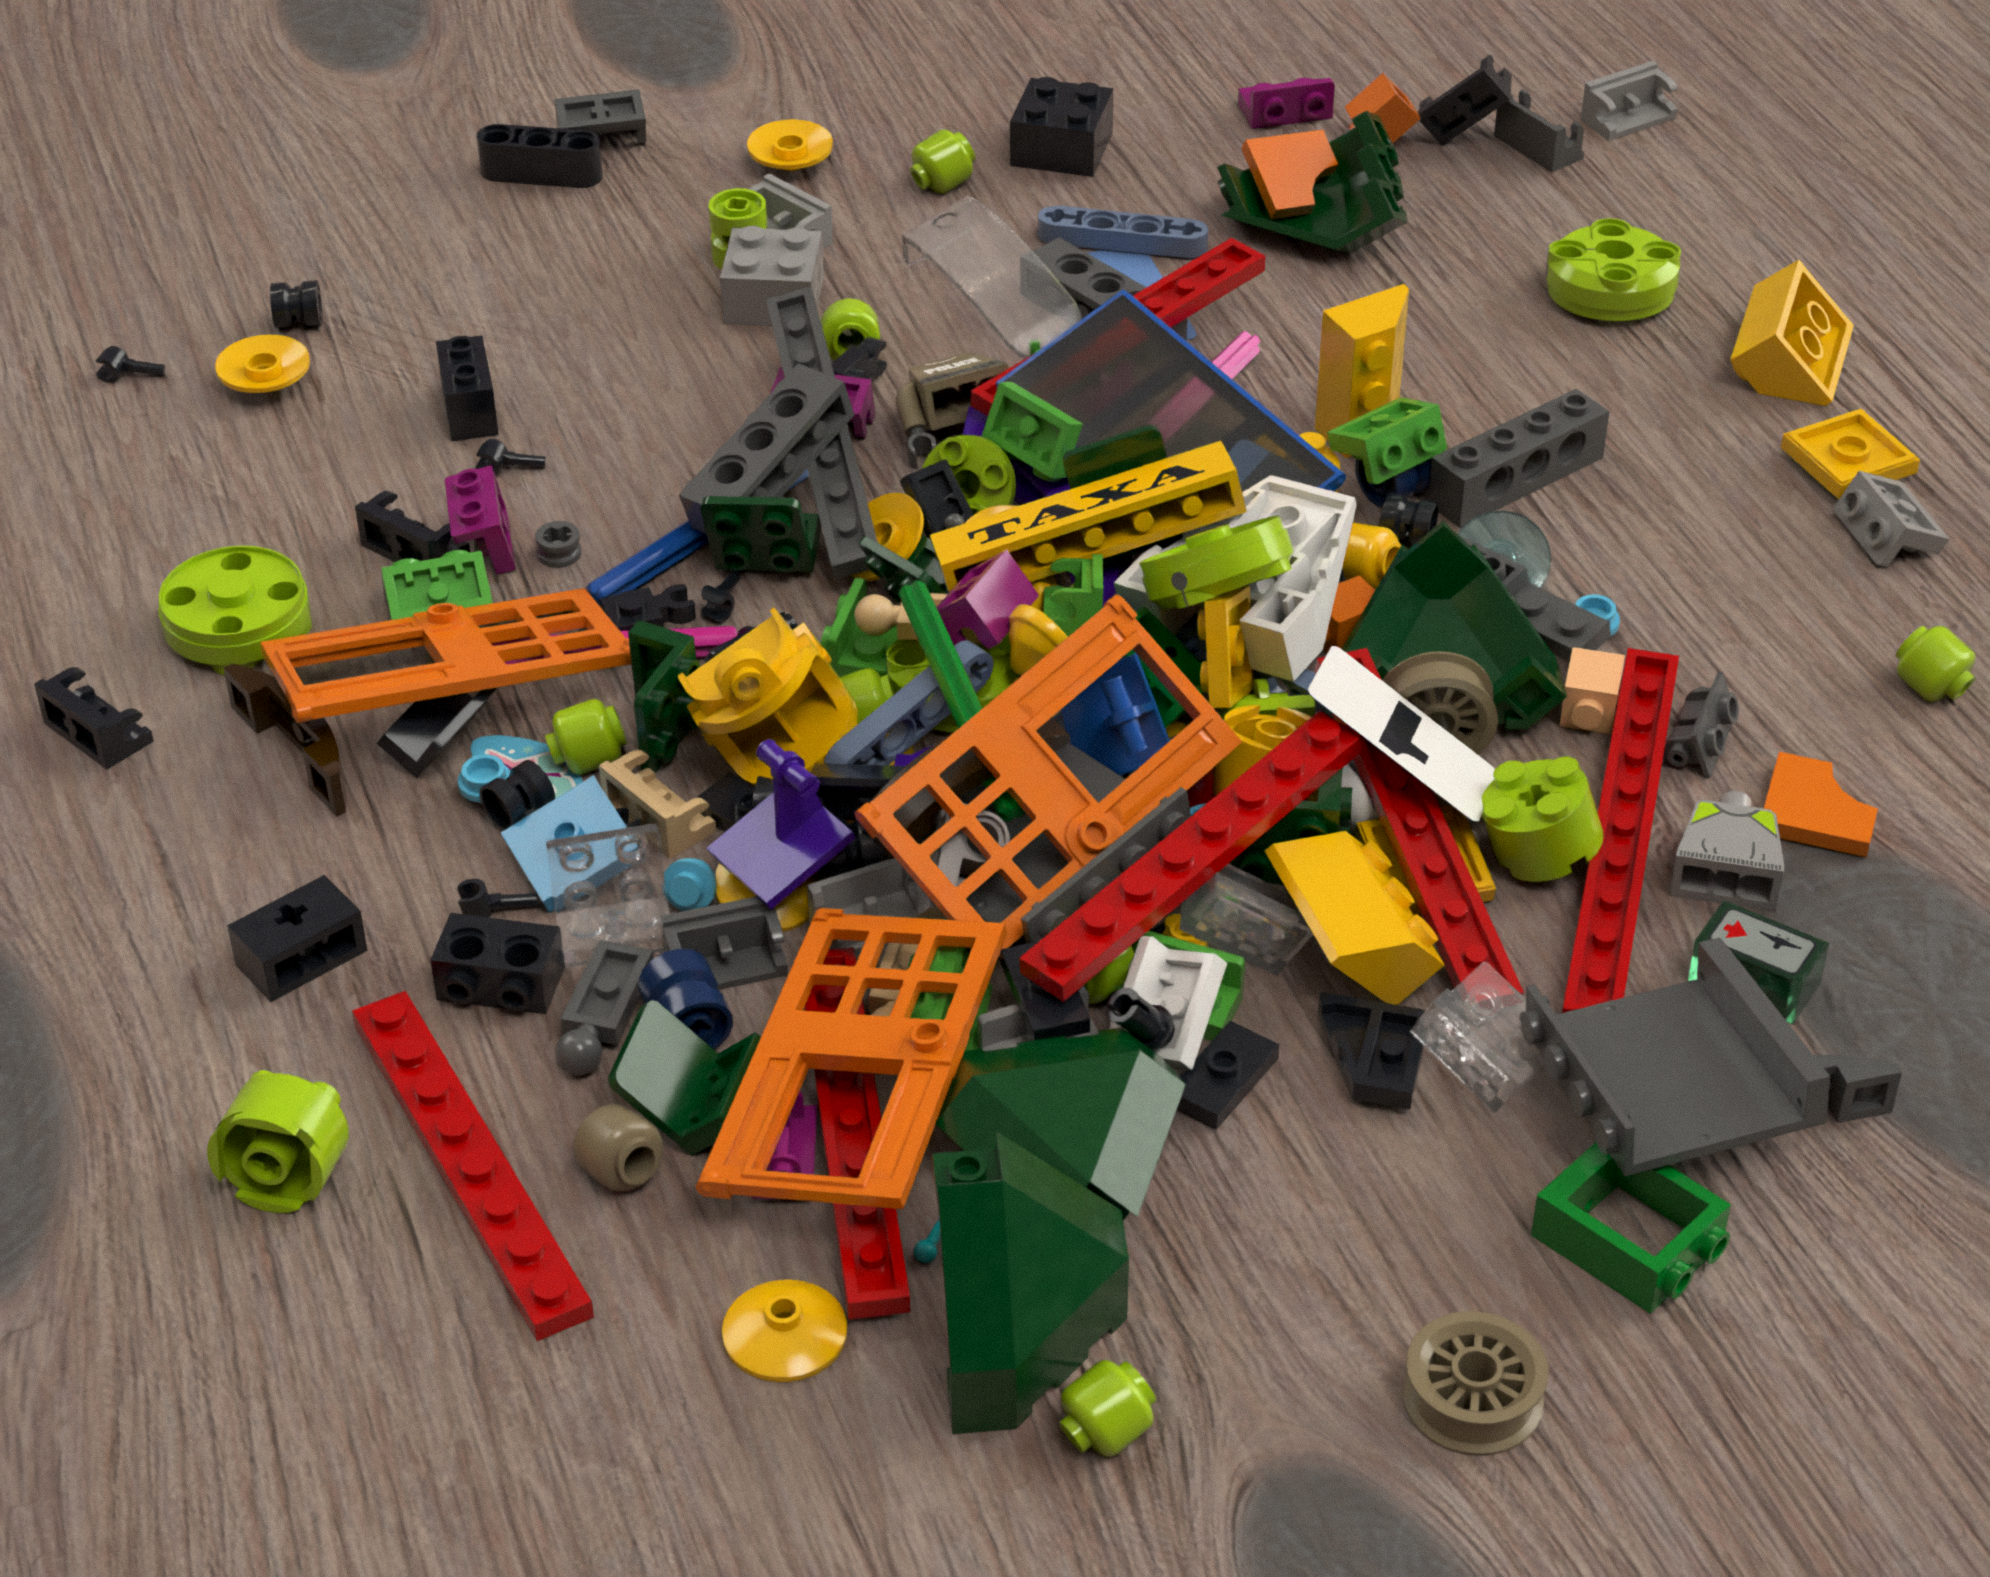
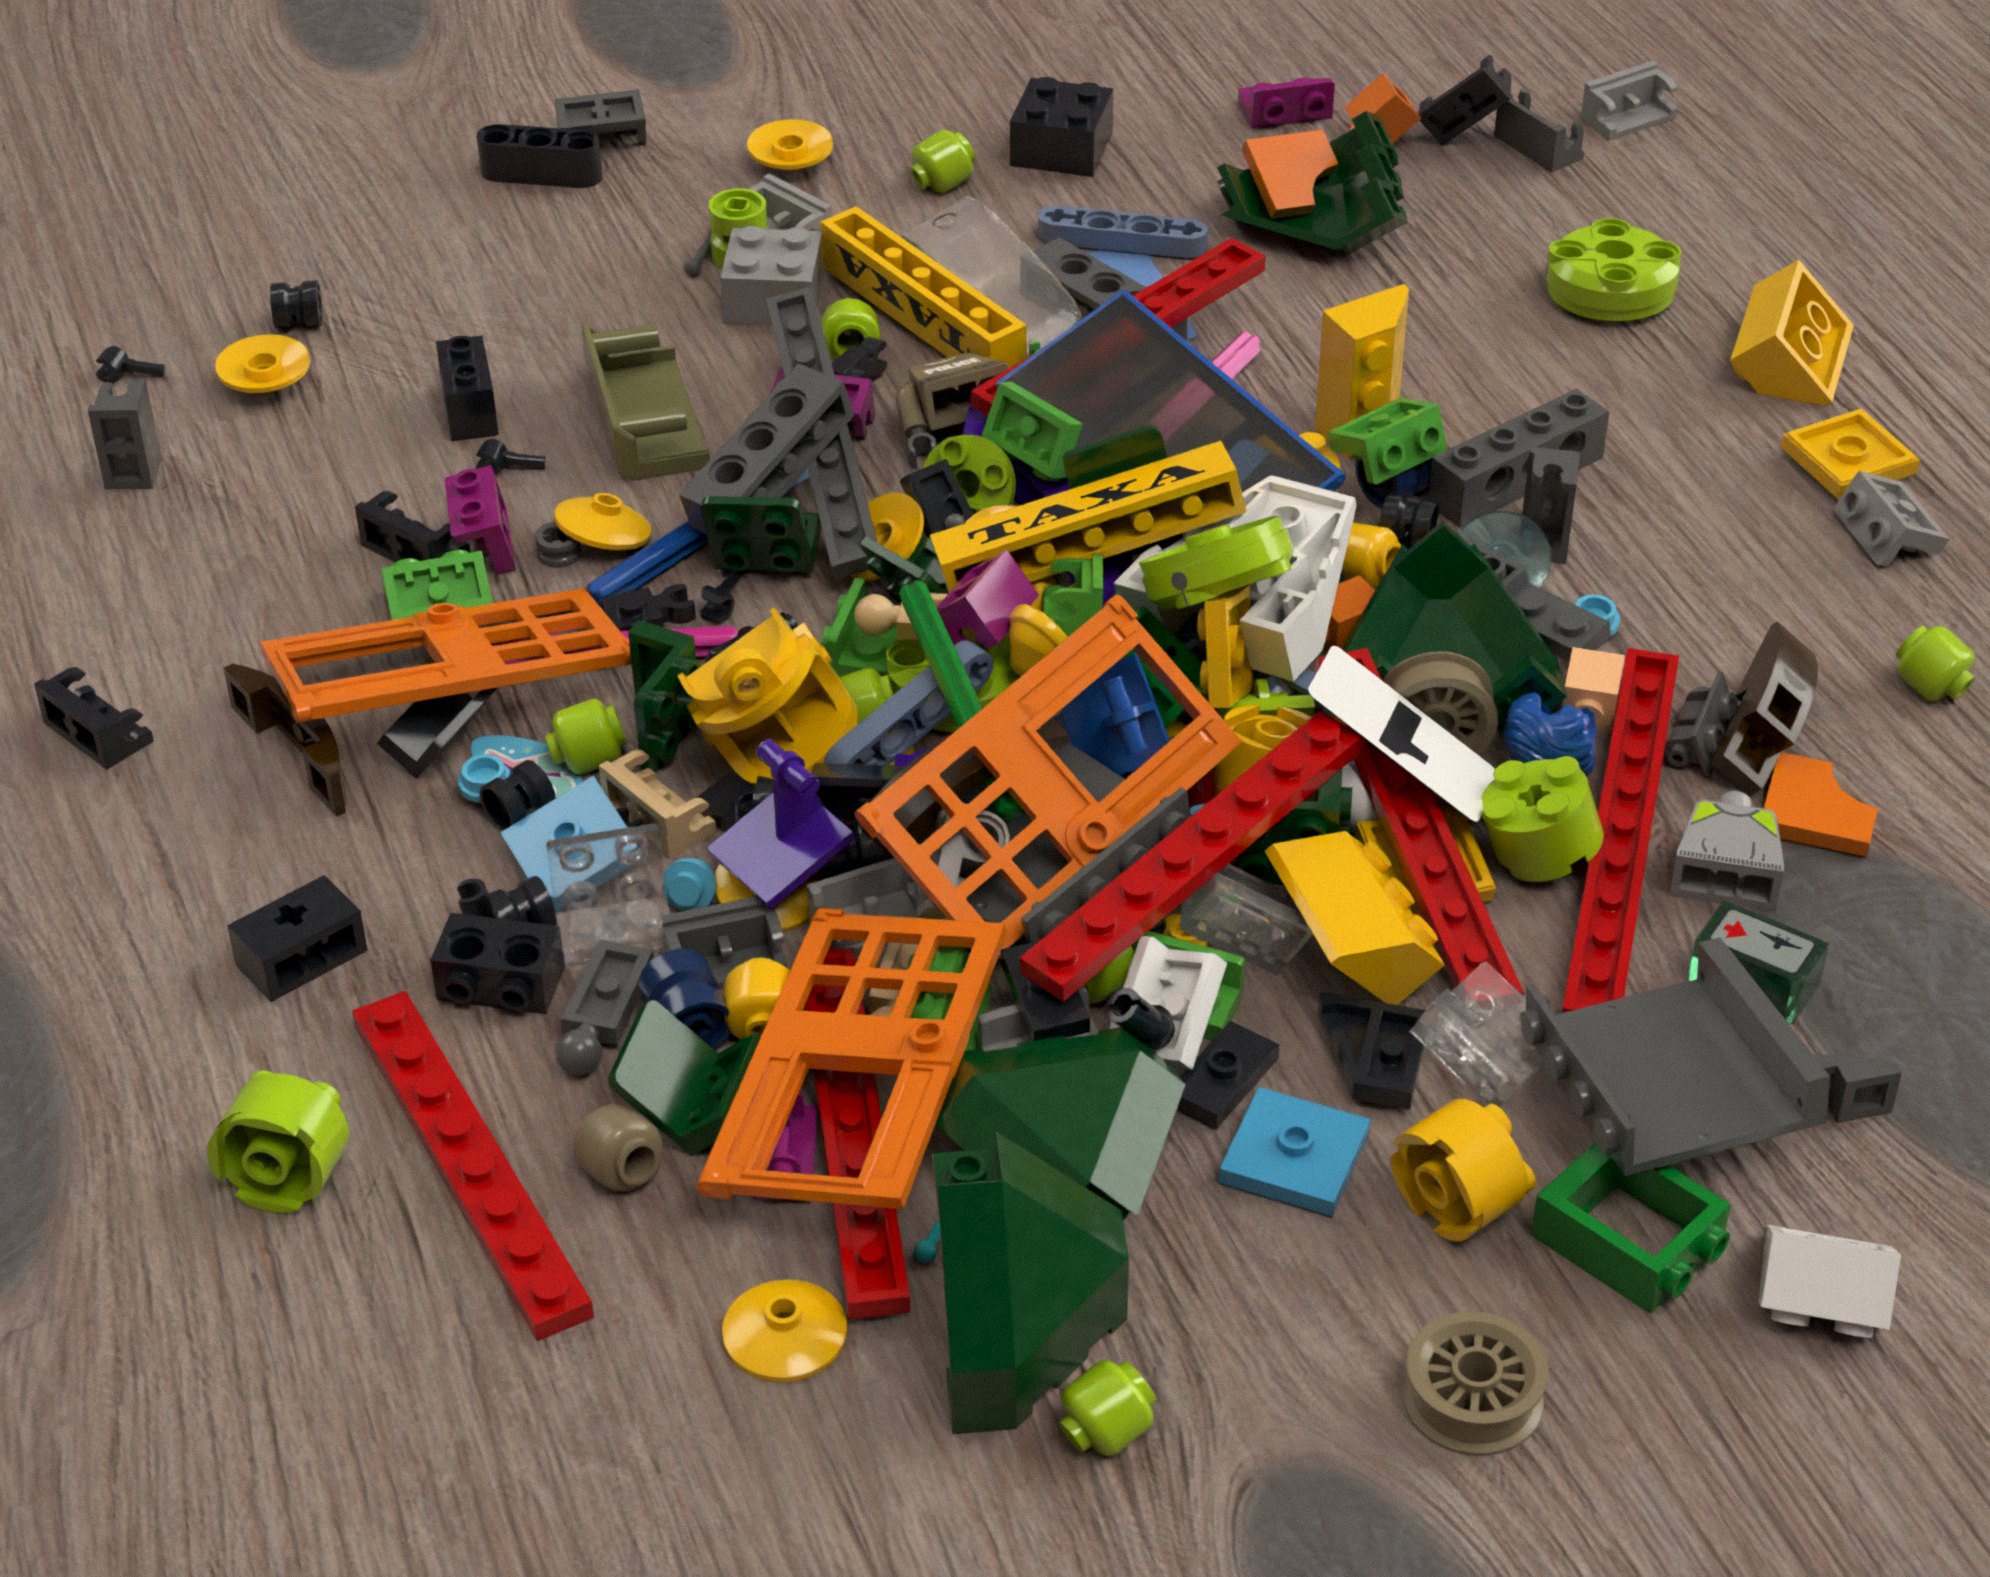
(125, 437): none -> dark grey hinge
(229, 602): lime piece -> none
(526, 903): none -> black wheel
(602, 522): none -> yellow dish
(643, 403): none -> olive piece
(693, 265): none -> dark grey hinge
(752, 994): none -> yellow head
(918, 290): none -> yellow brick
(1295, 1151): none -> dark azure plate
(1461, 1167): none -> yellow brick
(1538, 735): none -> blue hair
(1551, 496): none -> dark grey hinge
(1771, 710): none -> dark brown slope
(1829, 1280): none -> white slope

